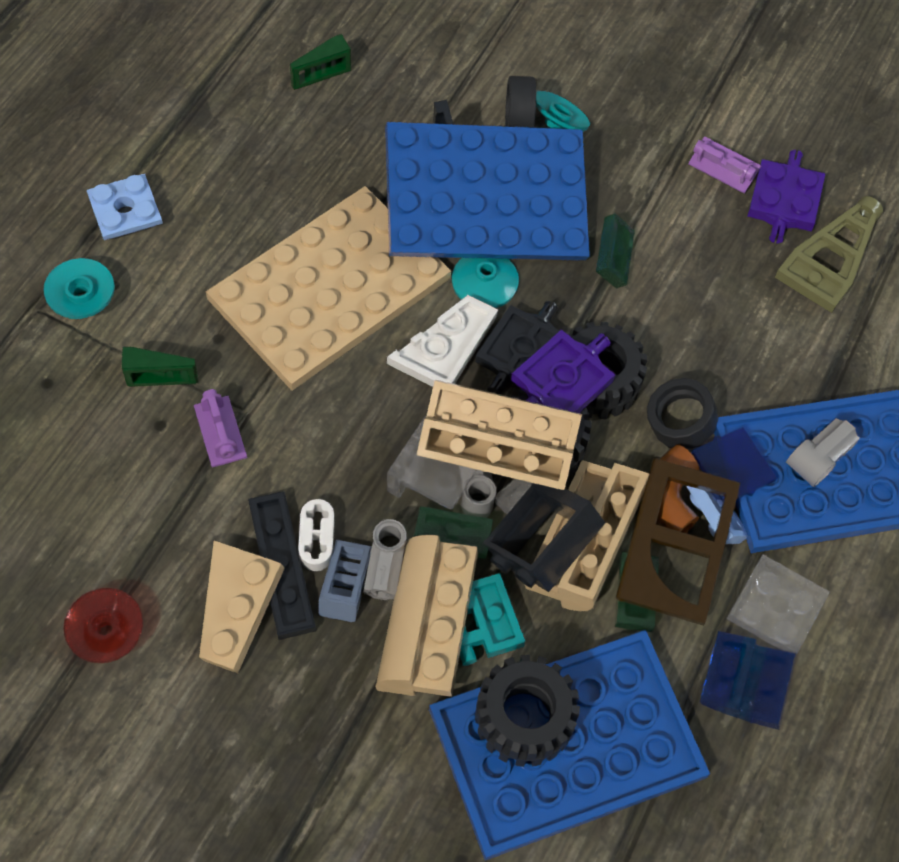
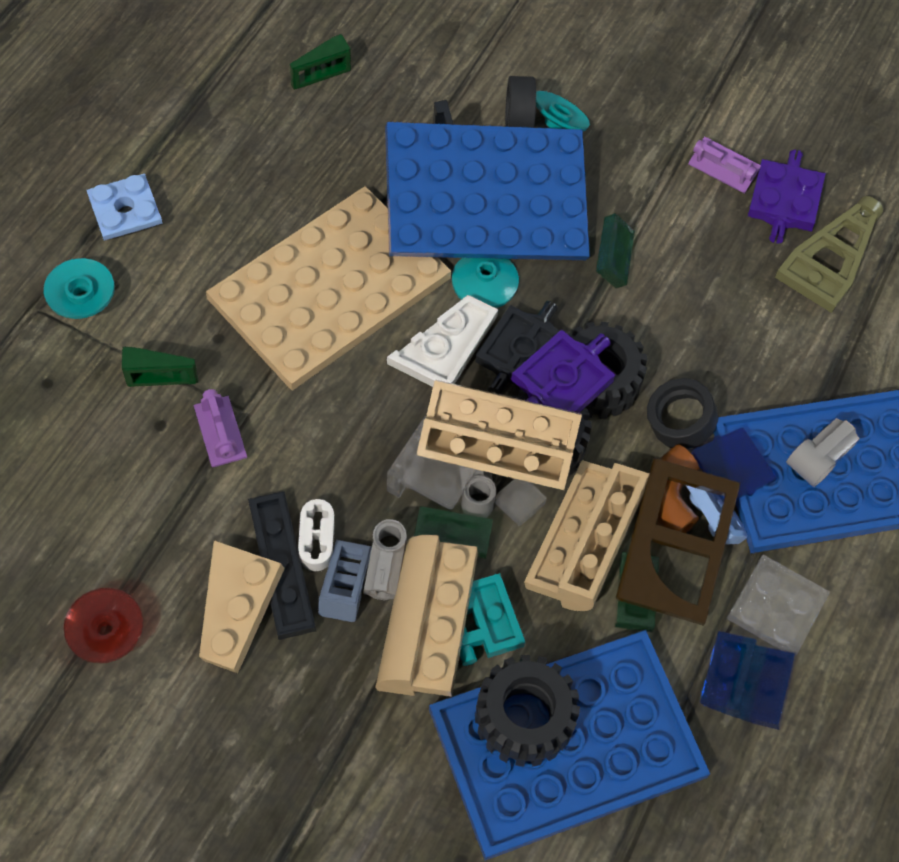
(524, 521): black window -> none

